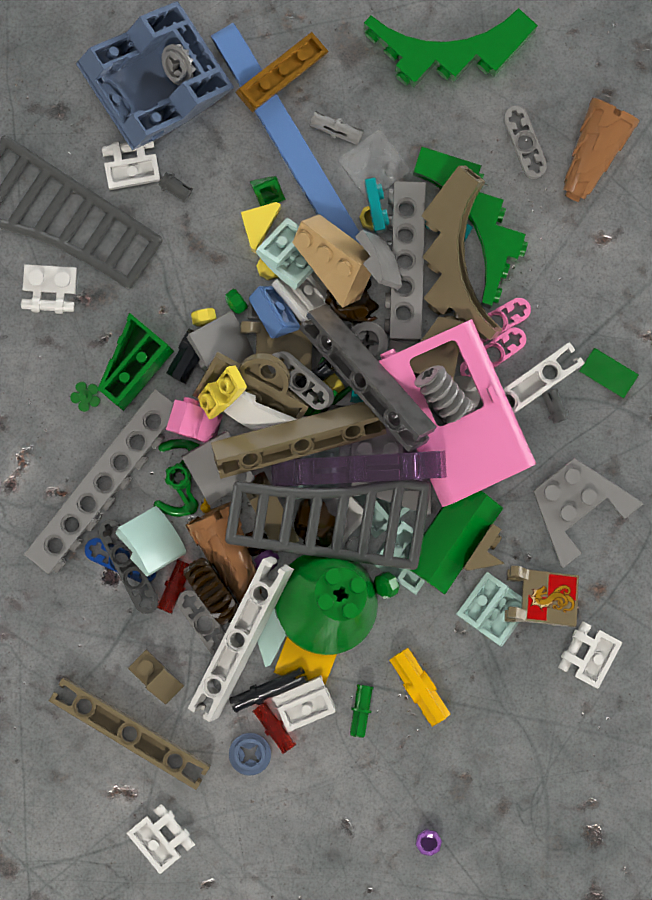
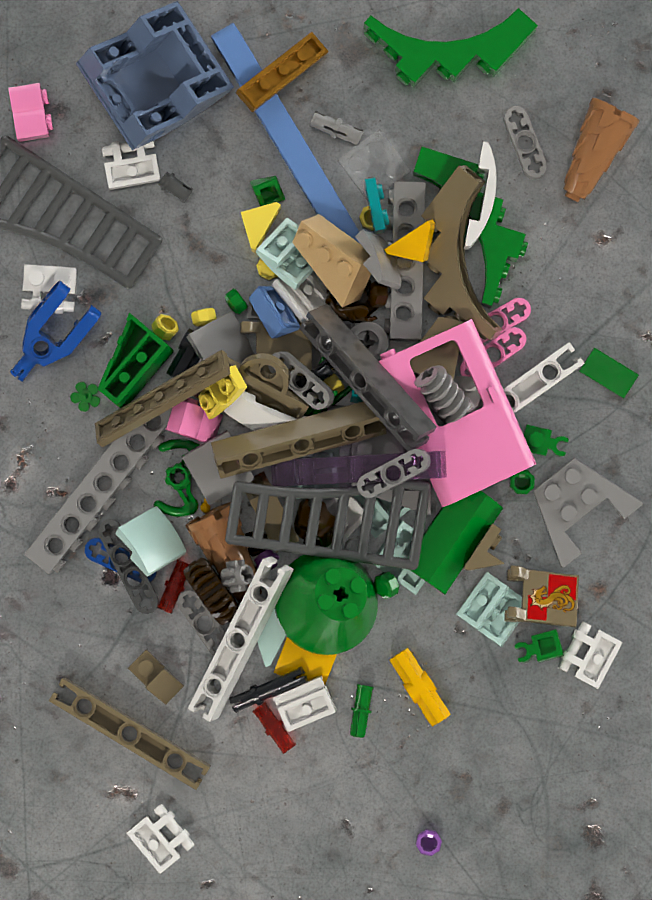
(29, 112): none -> bright pink brick
(55, 350): none -> blue piece
(162, 398): none -> dark tan tile
(165, 327): none -> light yellow tile
(170, 61): light grey gear -> none
(237, 576): none -> light grey gear
(237, 755): sand blue gear -> none
(378, 294): none -> dark brown tile
(379, 488): none -> light grey beam
(415, 244): none -> yellow slope
(485, 165): none -> white slope
(522, 482): none -> green tile
(540, 441): none -> green plate
(544, 647): none -> green plate
(555, 407): dark grey pin -> none

